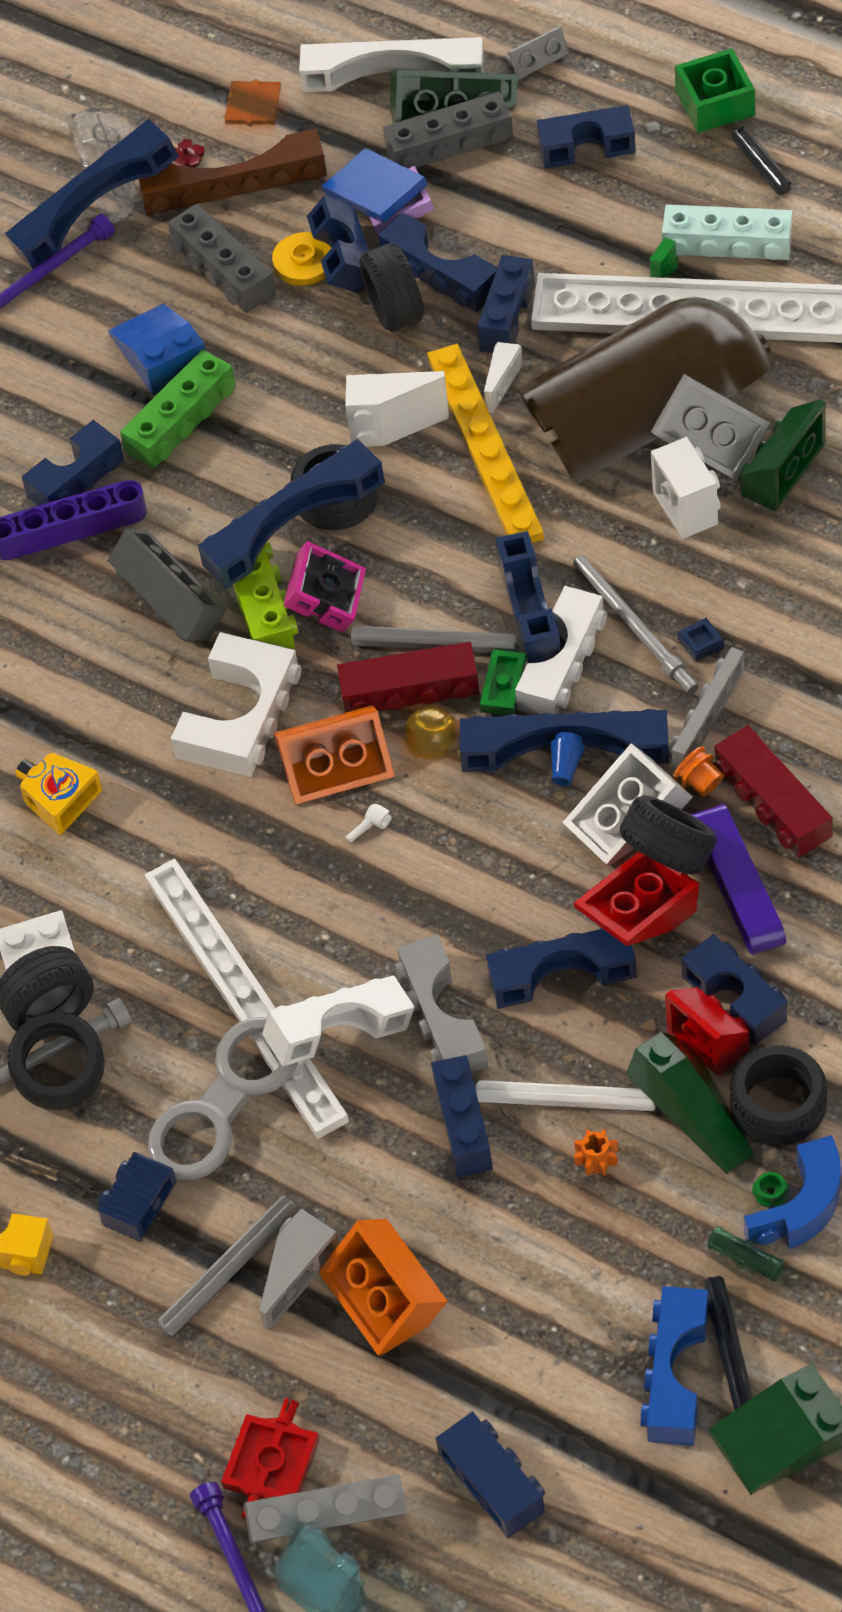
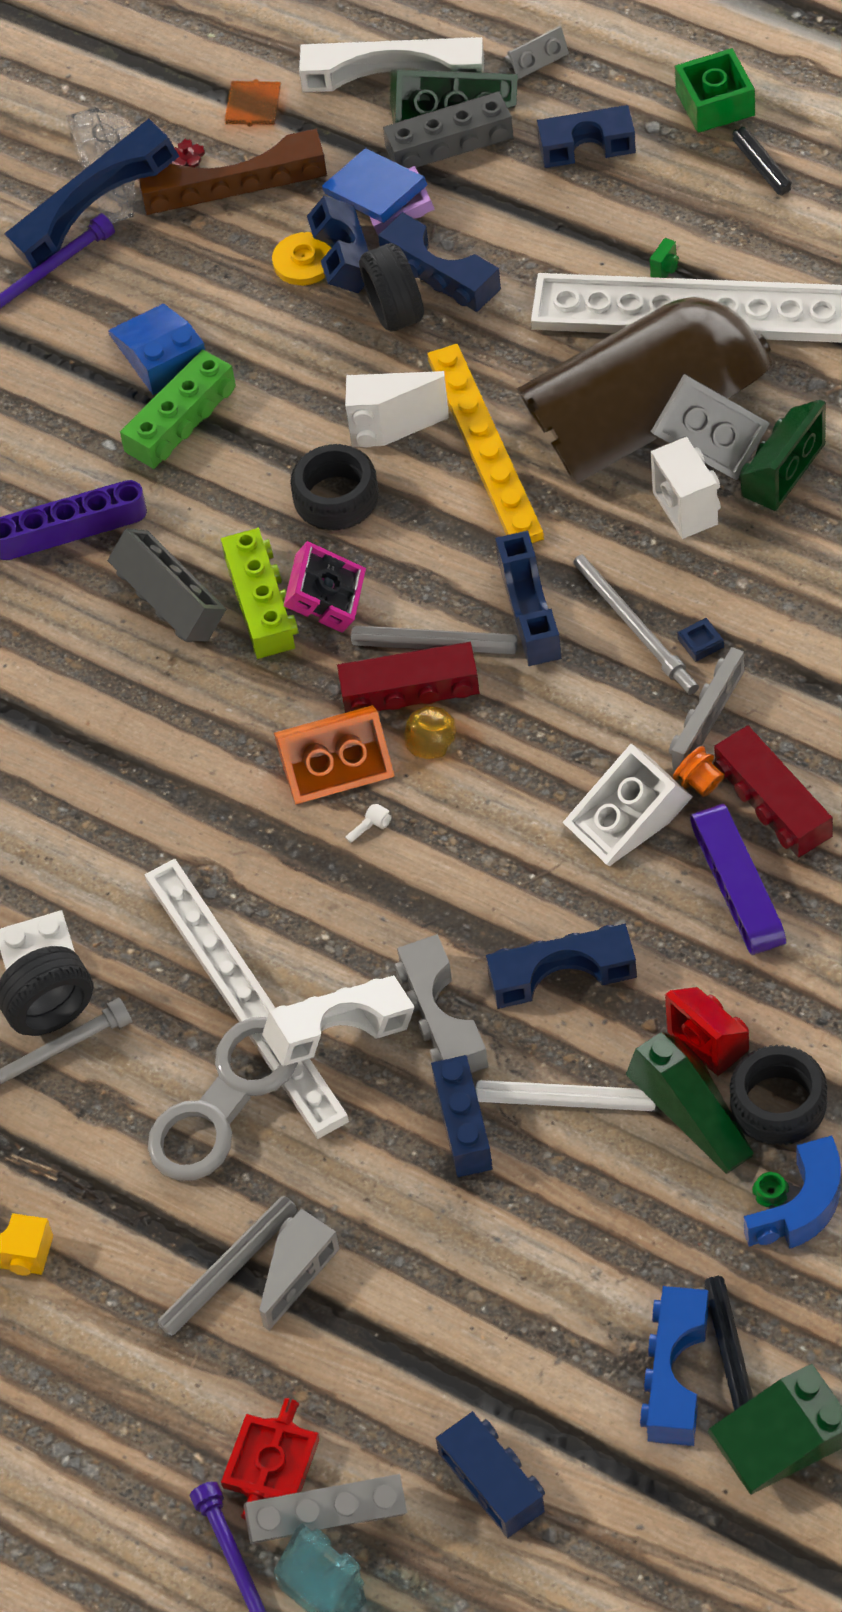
(48, 1025): black tyre -> none
(58, 789): yellow torso -> none
(95, 455): dark blue arch -> none
(136, 1196): dark blue brick -> none
(221, 258): dark grey brick -> none
(240, 742): white arch -> none
(342, 477): dark blue arch -> none
(381, 1285): orange slope -> none
(495, 741): dark blue arch -> none
(501, 681): green plate -> none
(503, 370): white slope -> none
(508, 292): dark blue arch -> none
(547, 684): white arch -> none
(565, 755): blue cone -> none
(599, 1161): orange gear -> none
(640, 900): red slope -> none
(668, 835): black tyre -> none
(717, 967): dark blue arch -> none
(726, 234): light aqua brick -> none
(745, 1253): clear green pin -> none

